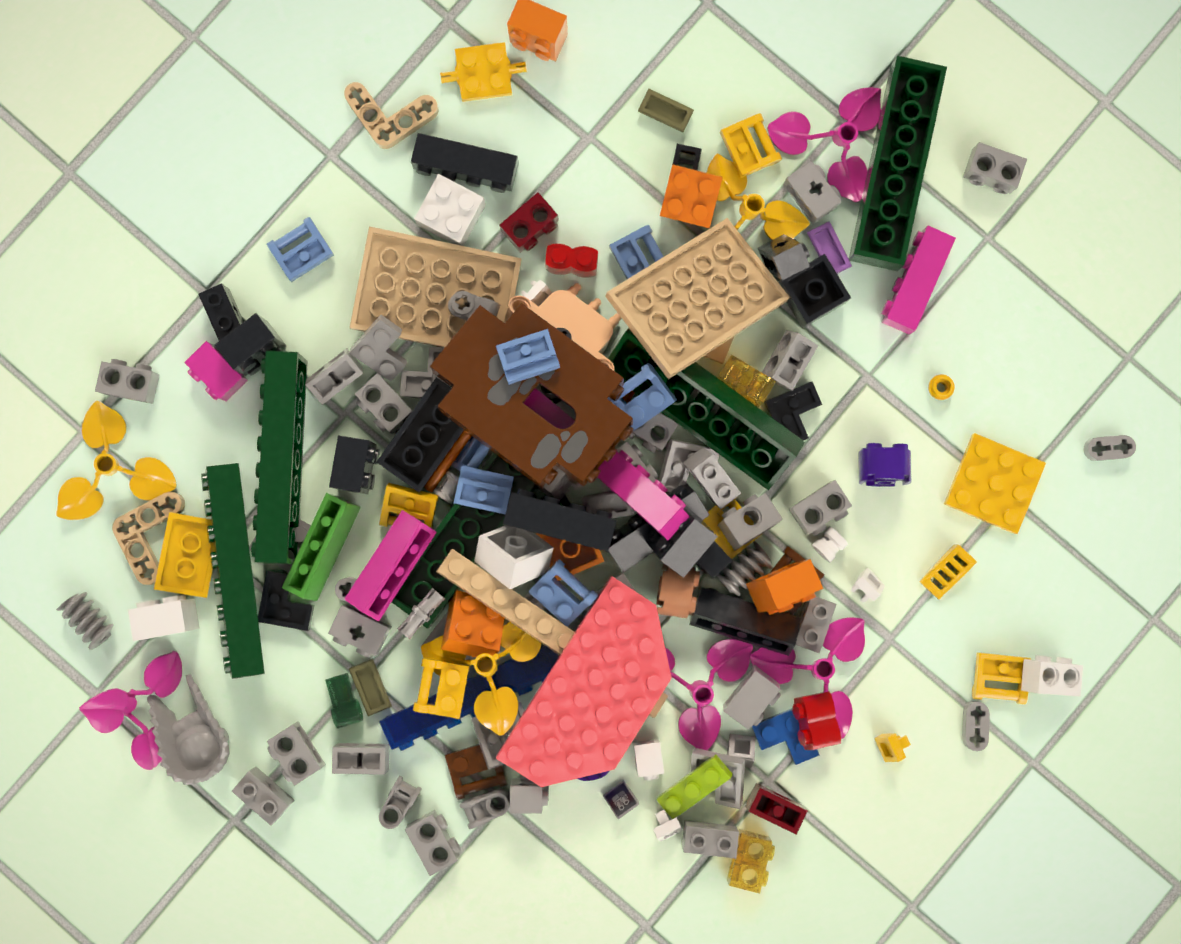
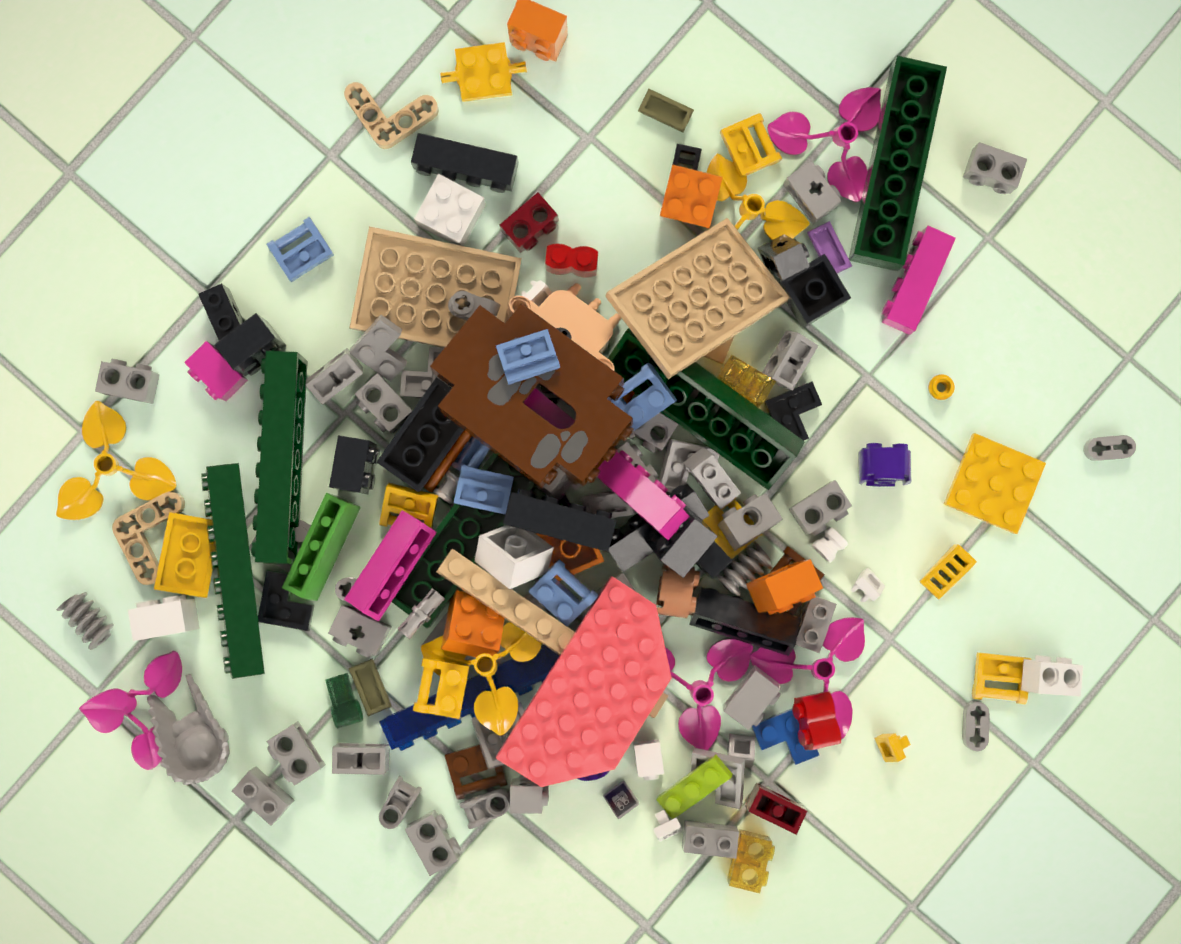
(629, 253): medium blue plate -> none

